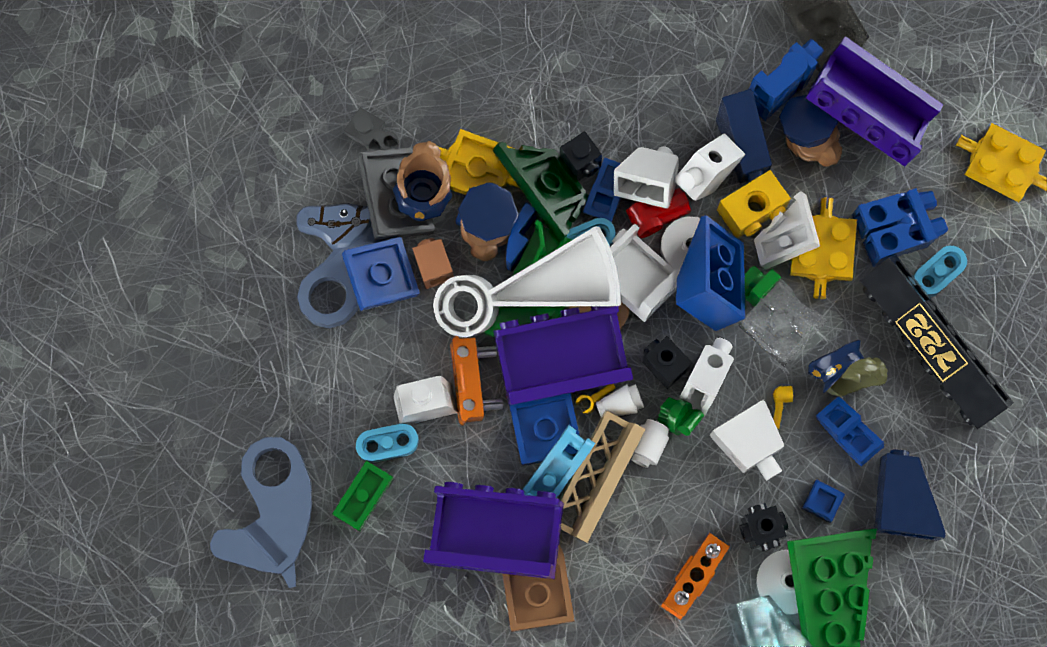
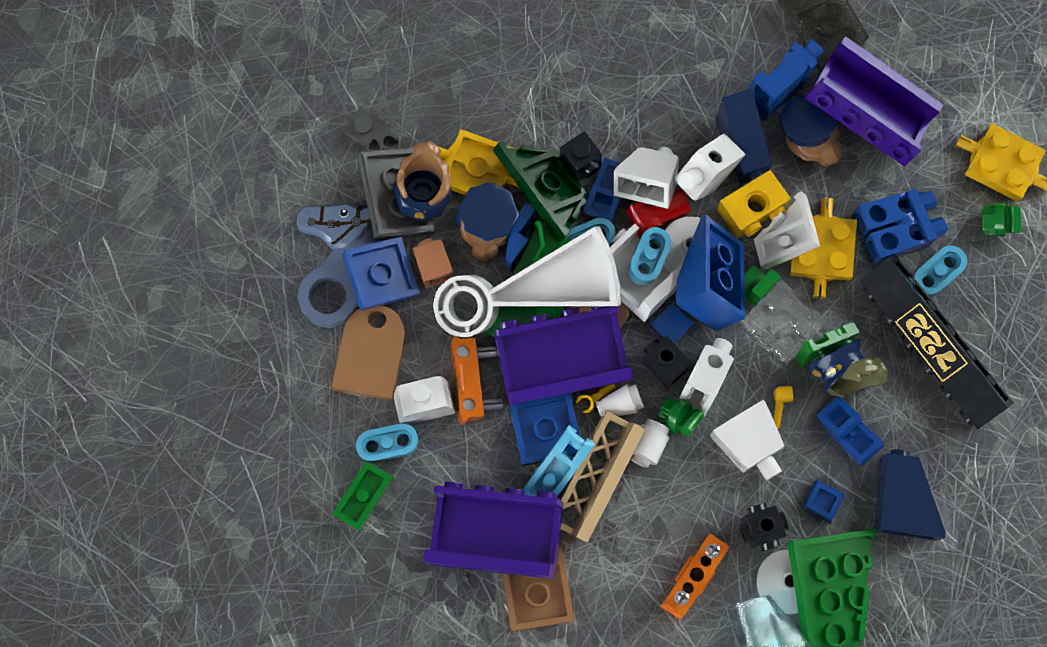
(285, 515): sand blue animal -> none
(370, 356): none -> medium nougat tile
(649, 258): none -> medium azure plate
(671, 324): none -> blue tile
(830, 342): none -> green wing
(1001, 219): none -> green piece

